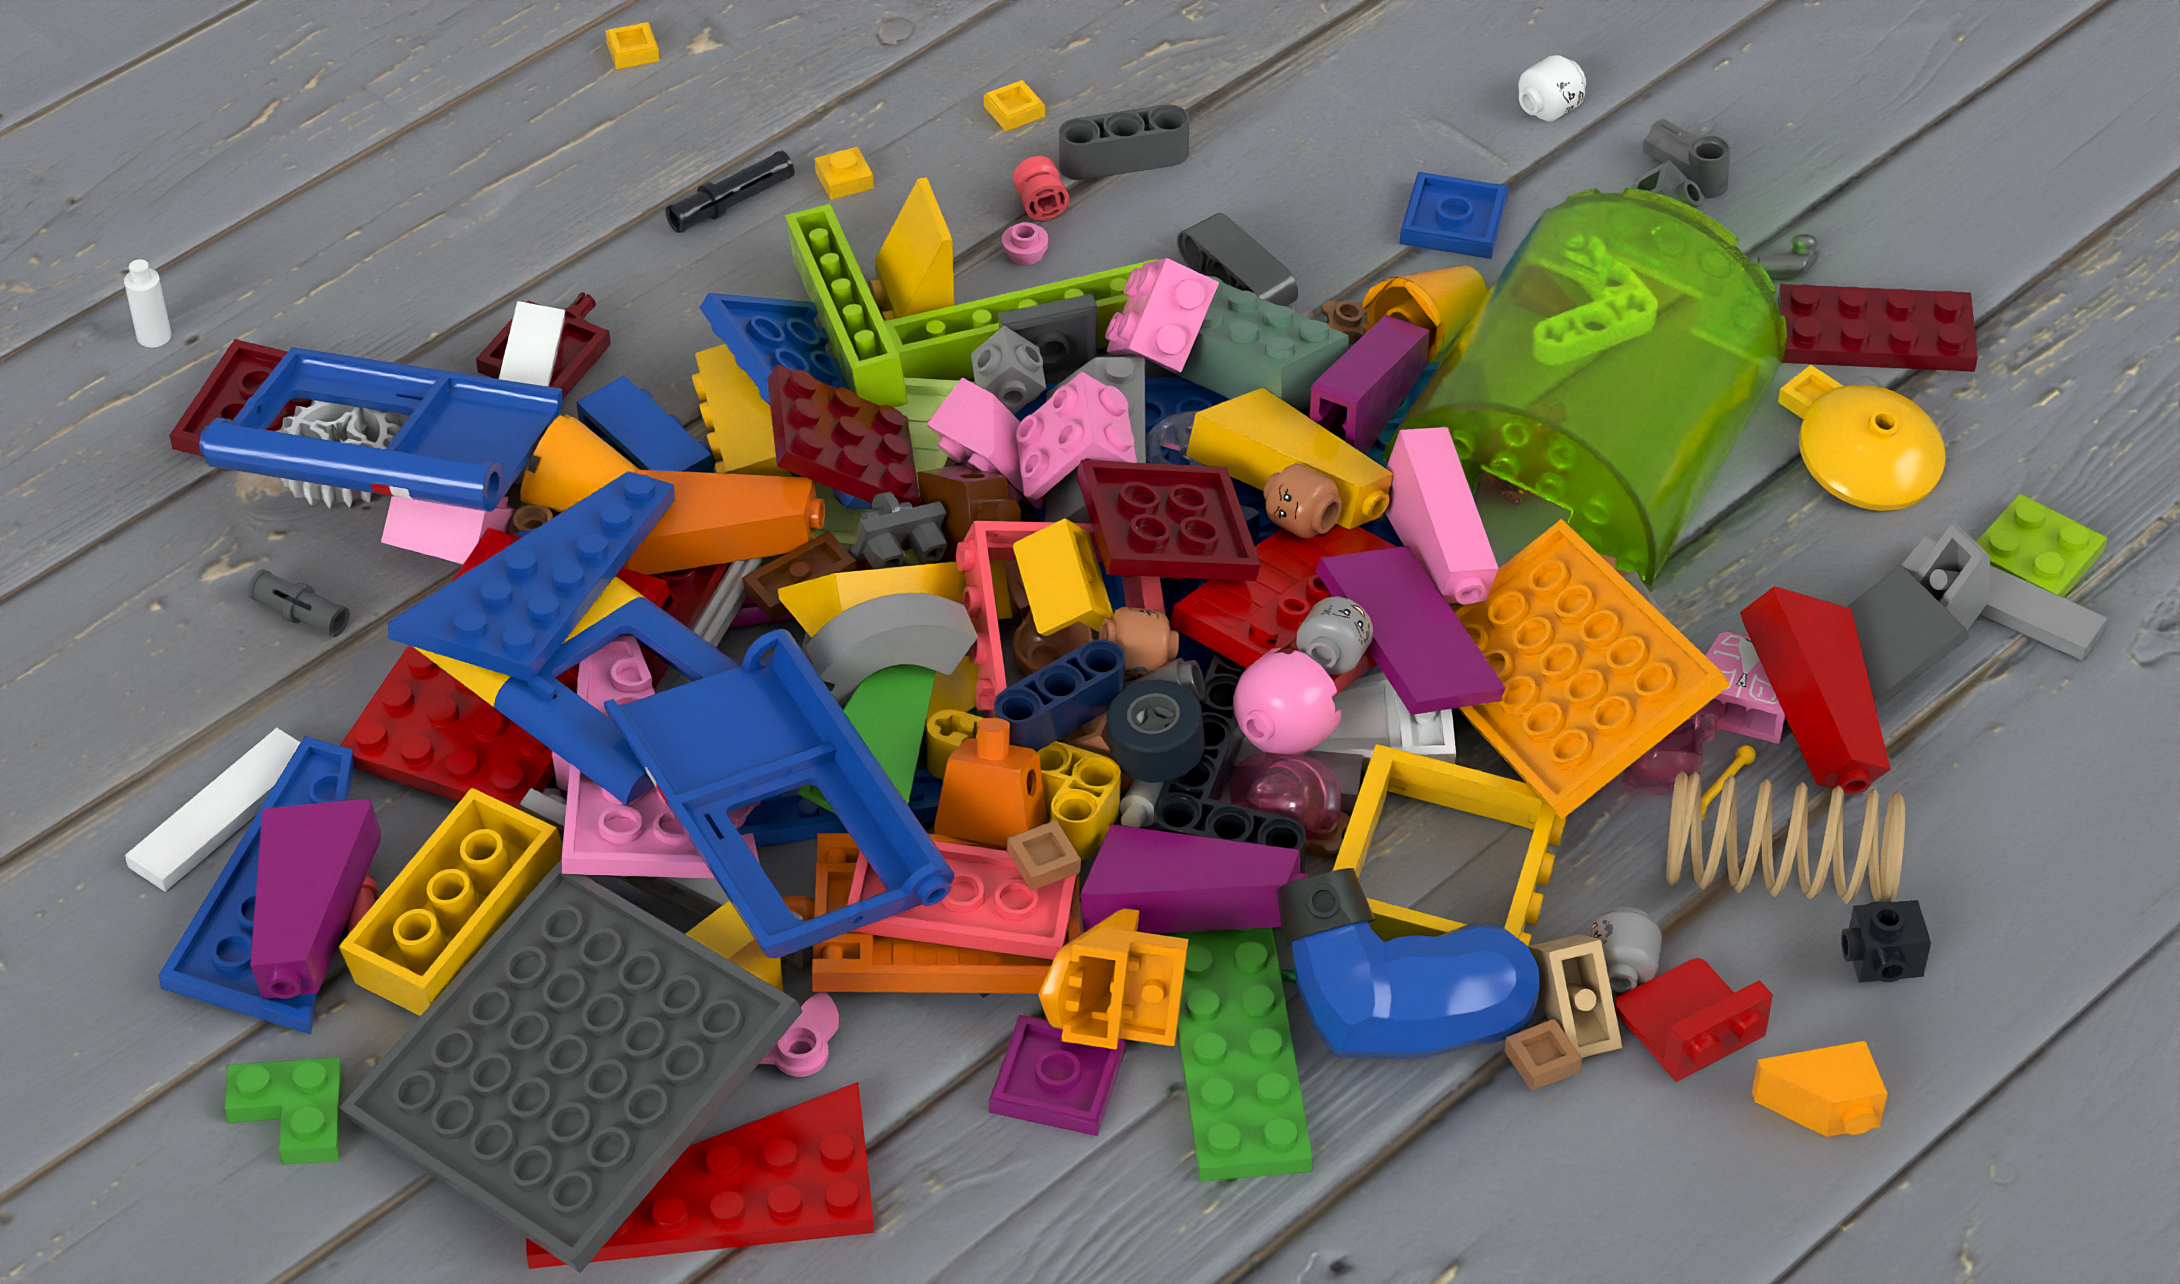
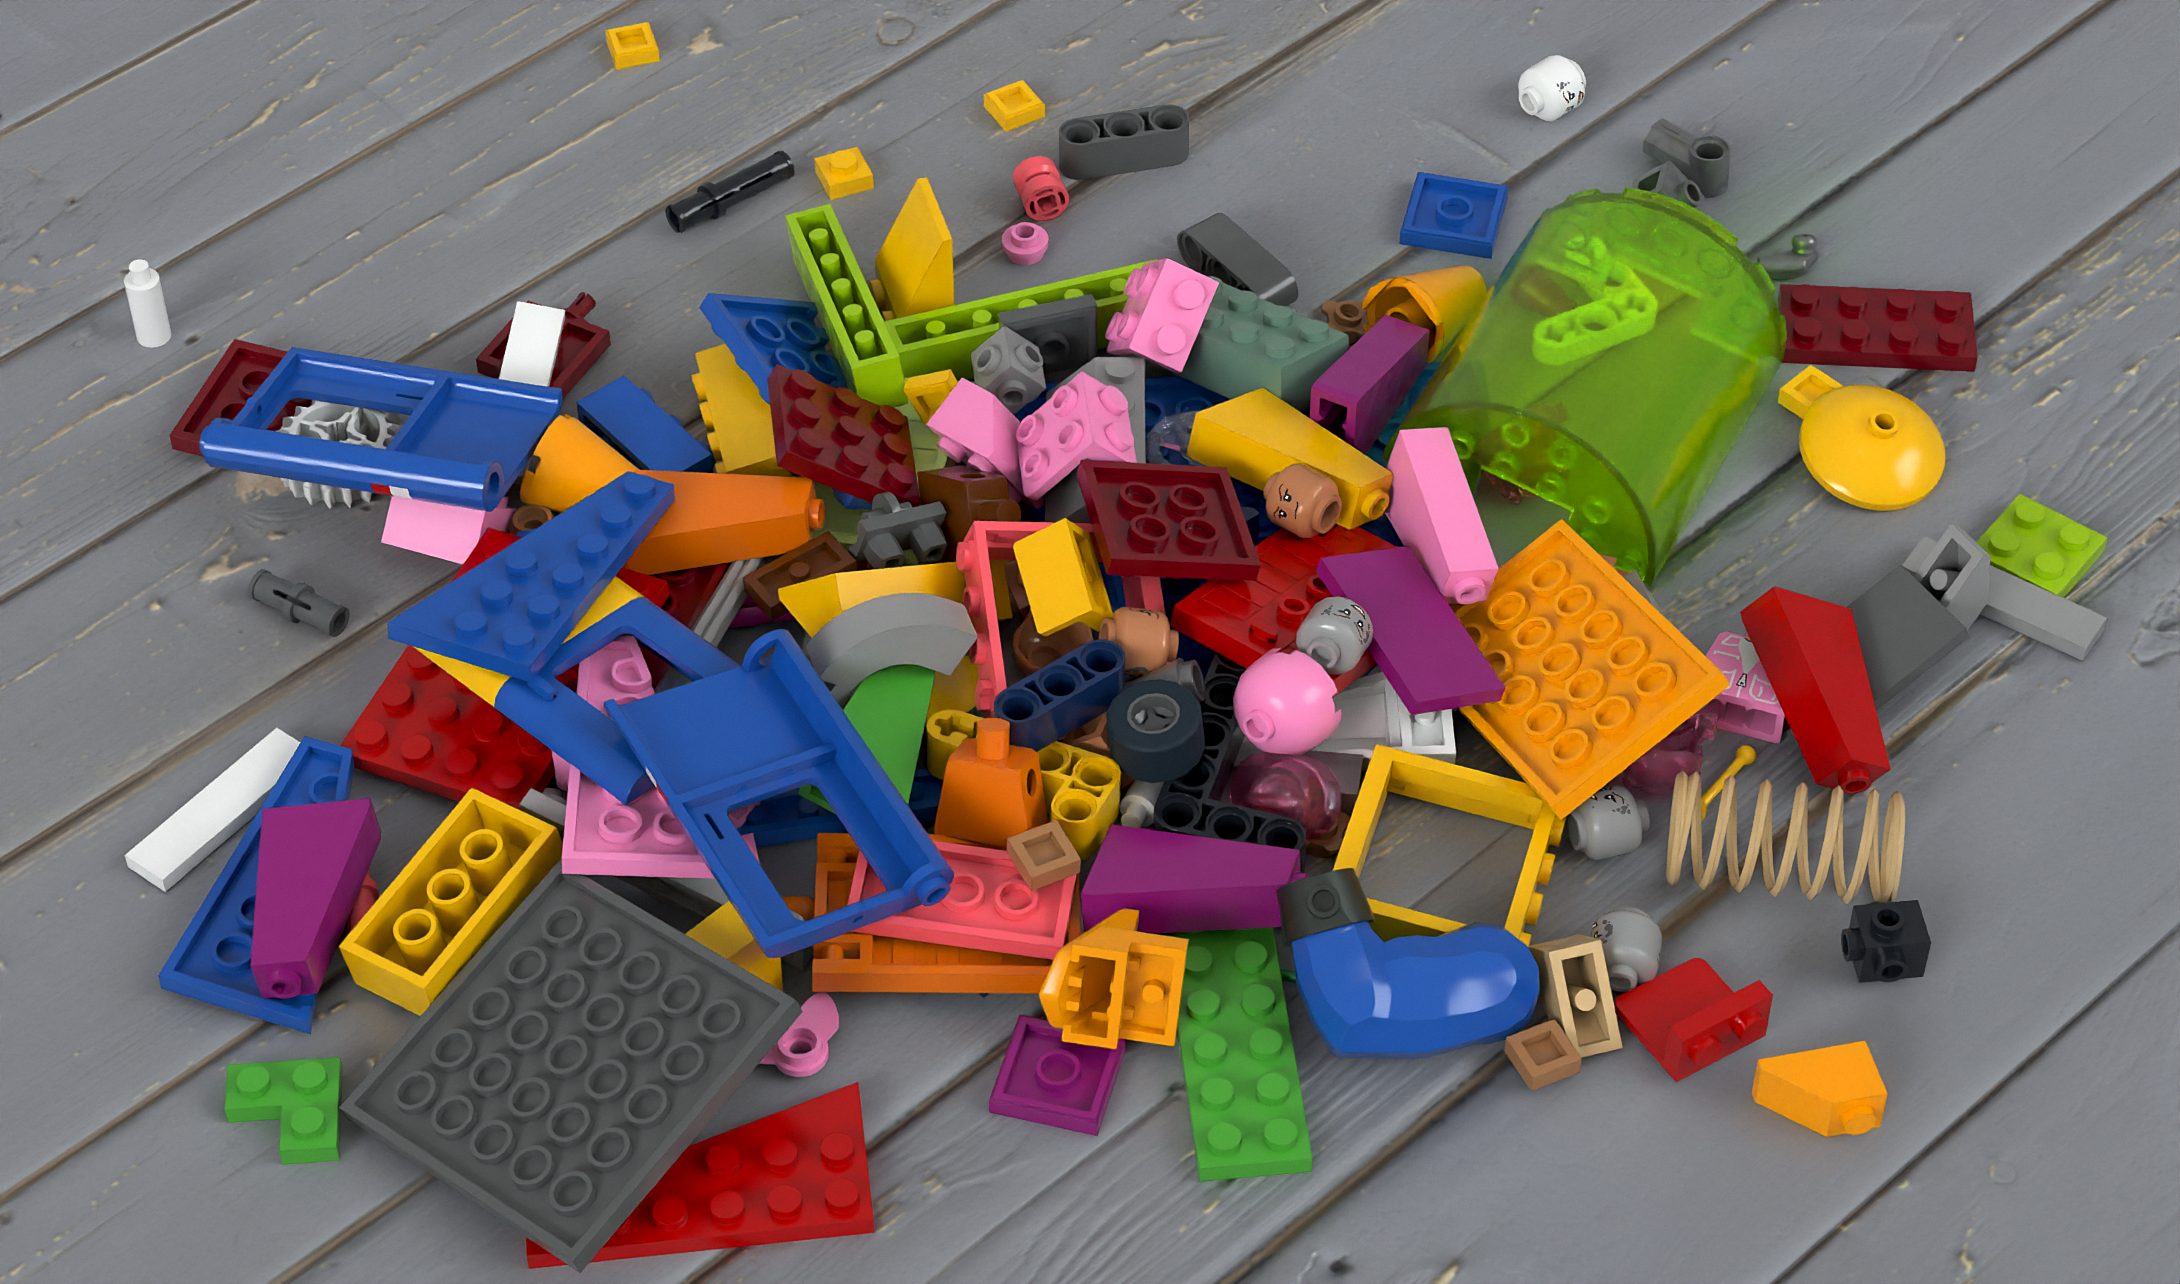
(929, 392): none -> yellow tile
(1608, 823): none -> light grey head

